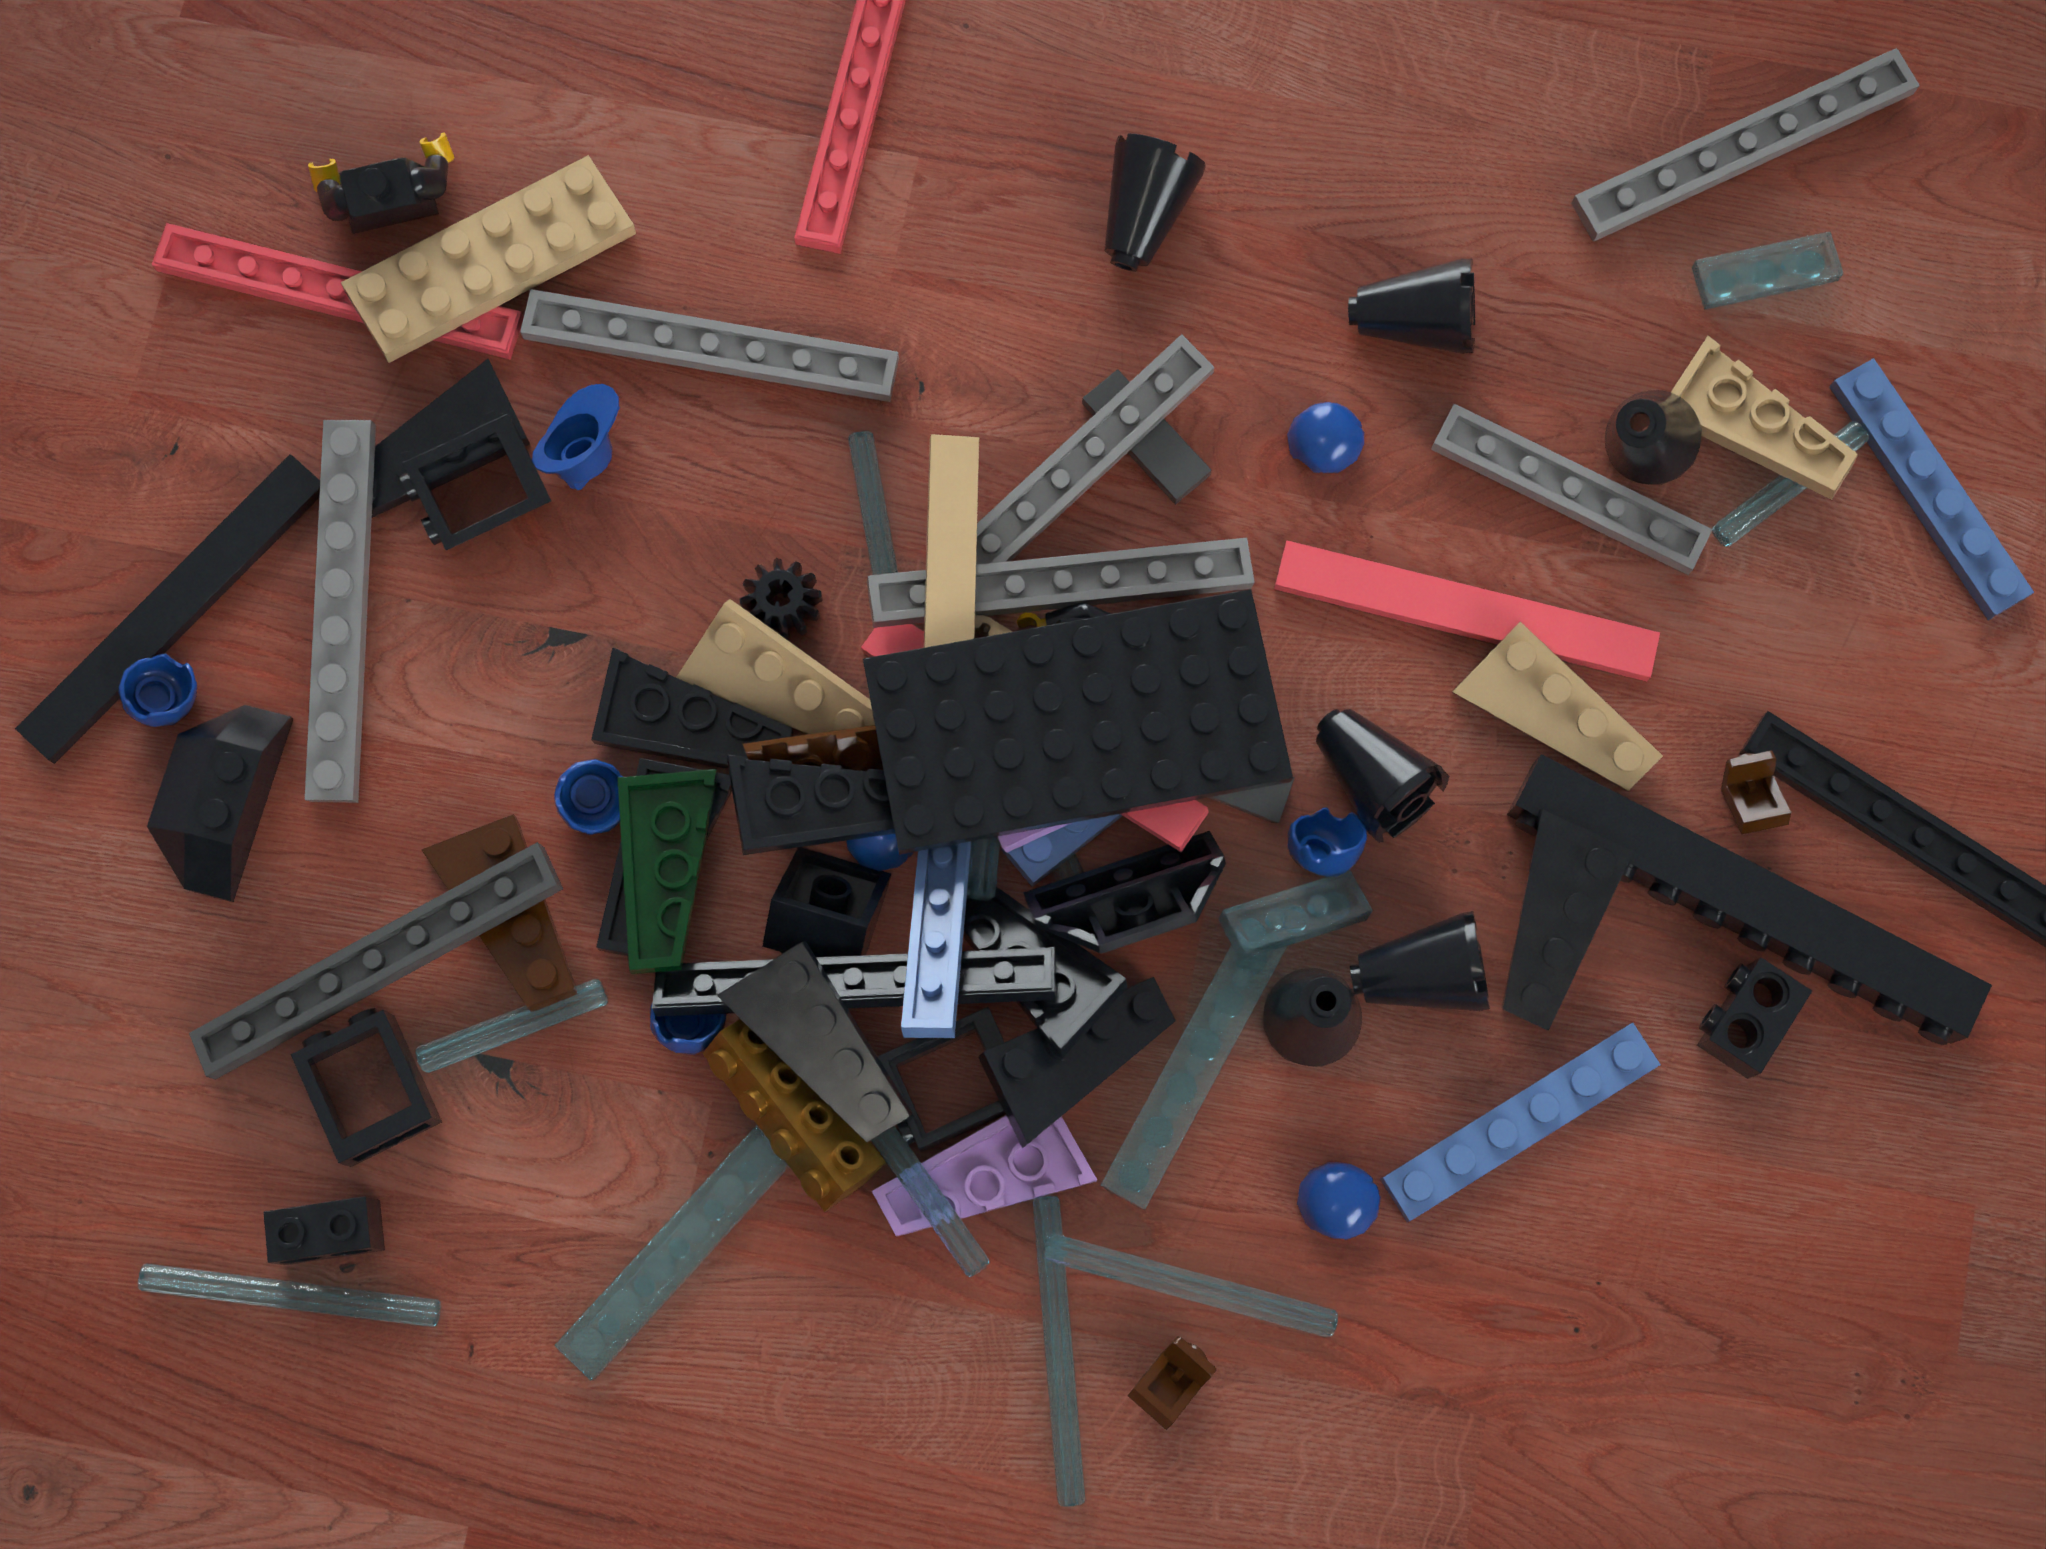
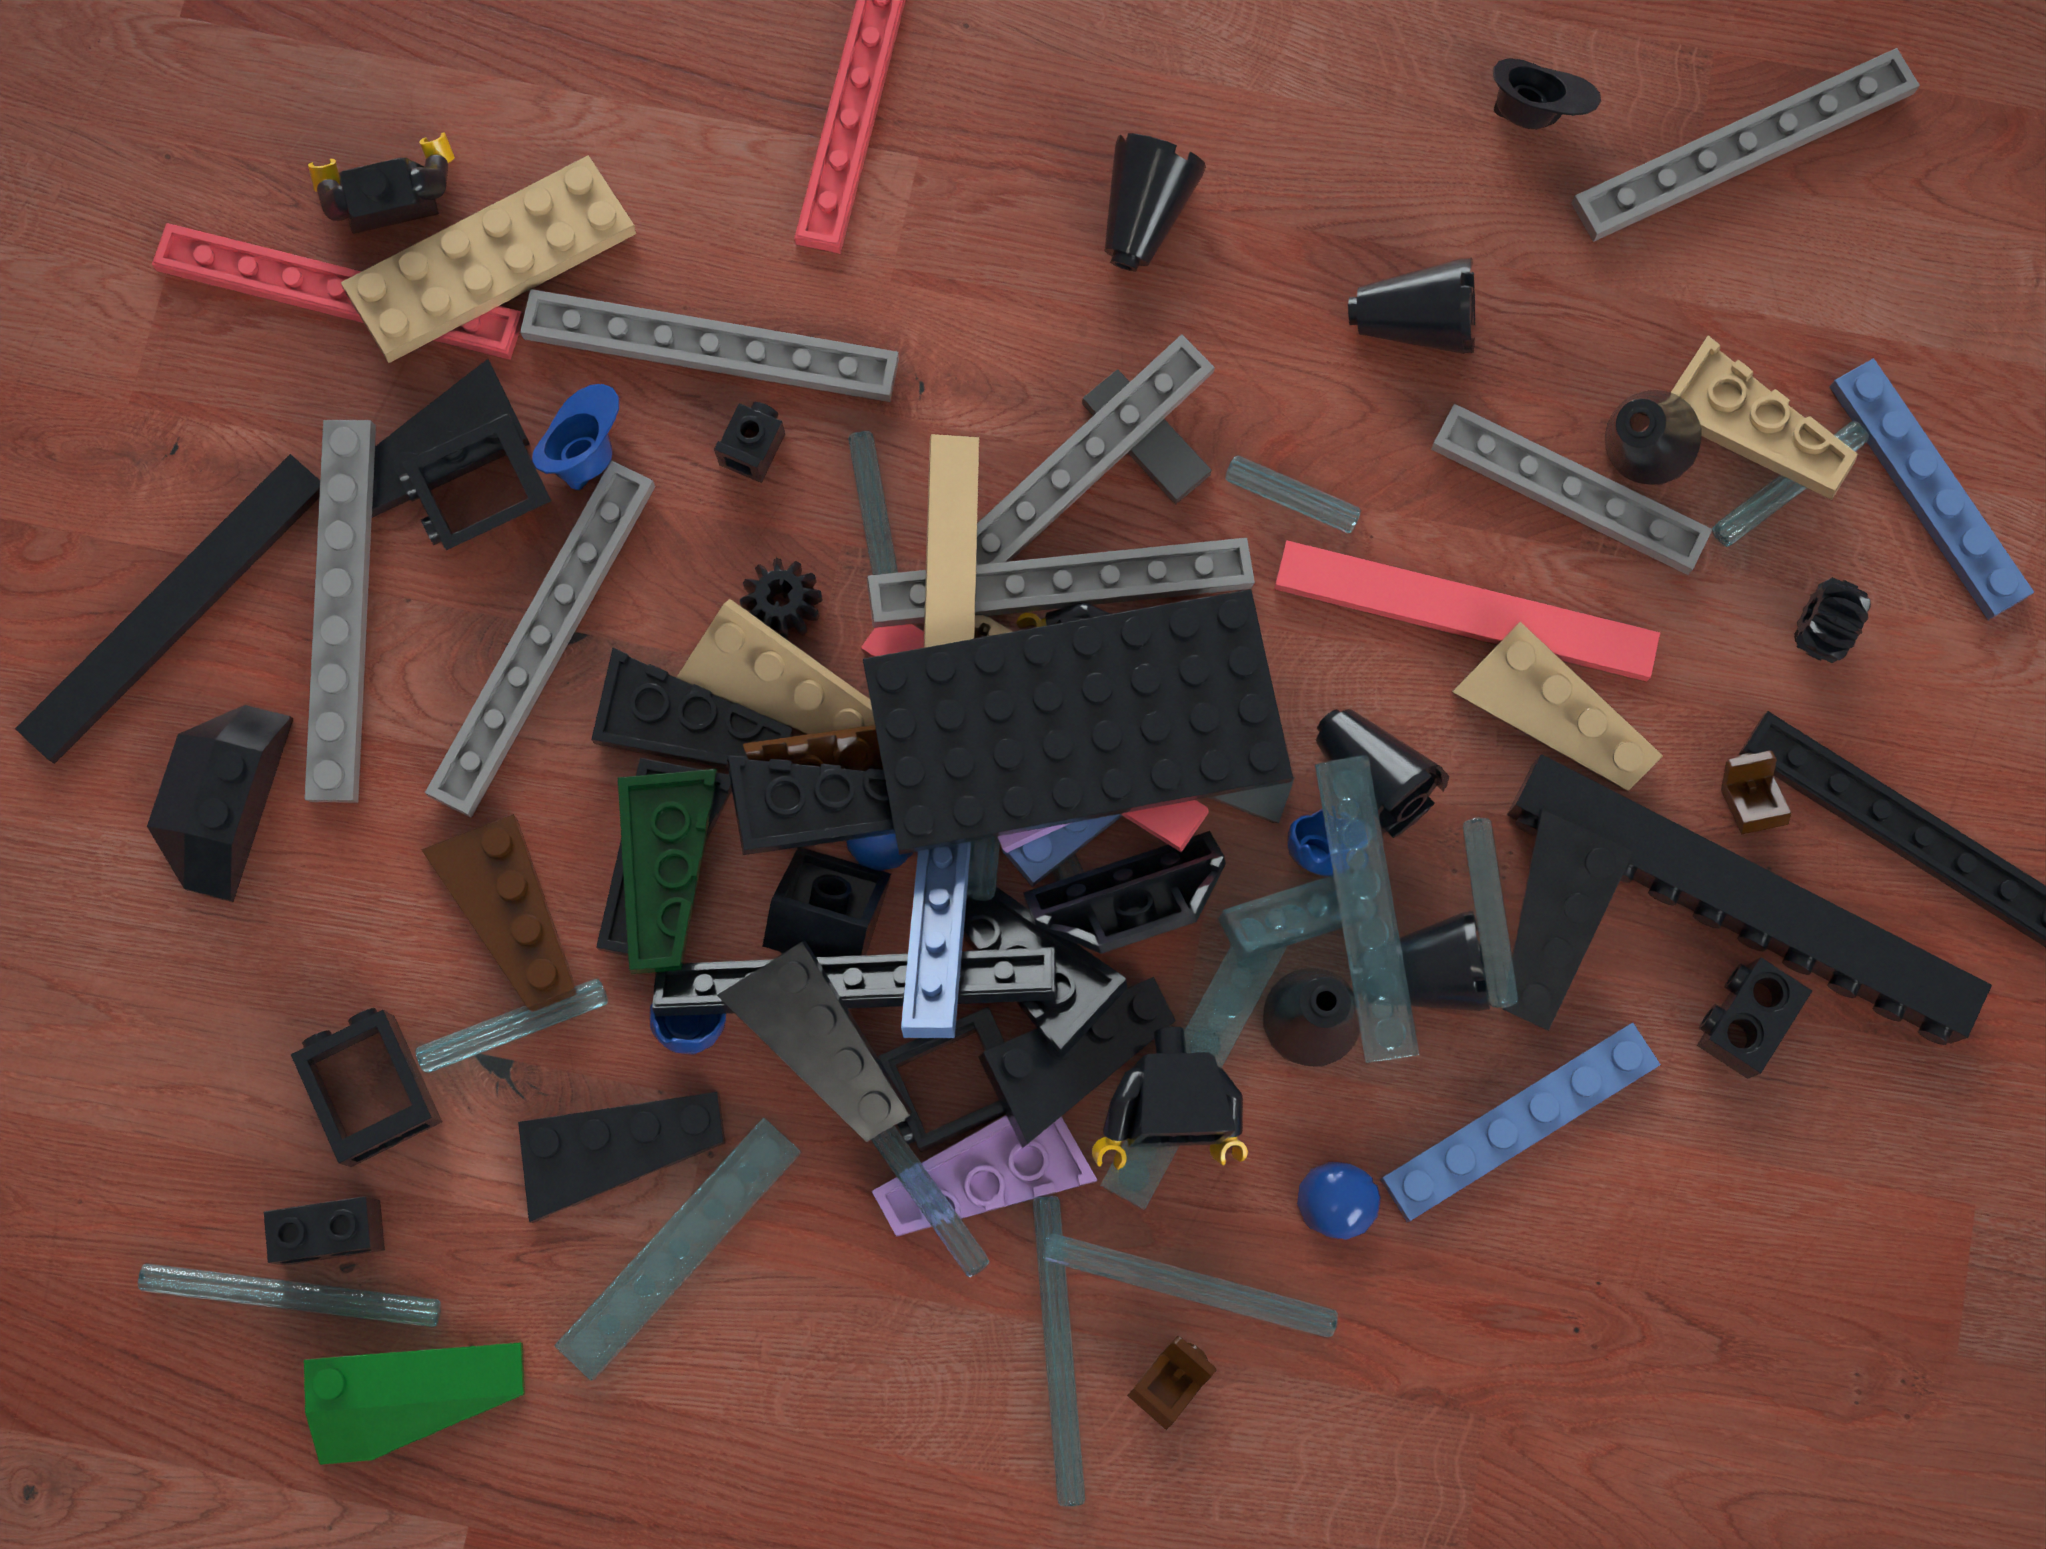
(158, 690): blue hair -> none
(375, 961): dark grey plate -> none
(387, 1400): none -> green wedge
(540, 639): none -> light grey plate
(589, 797): blue hair -> none
(597, 1150): none -> black wing
(751, 455): none -> black brick
(798, 1123): pearl gold brick -> none
(1174, 1102): none -> black torso
(1293, 494): none -> clear light blue axle
(1326, 437): blue hair -> none
(1367, 909): none -> clear light blue plate
(1490, 913): none -> clear light blue axle
(1539, 95): none -> black piece
(1767, 270): clear light blue plate -> none
(1832, 620): none -> black gear

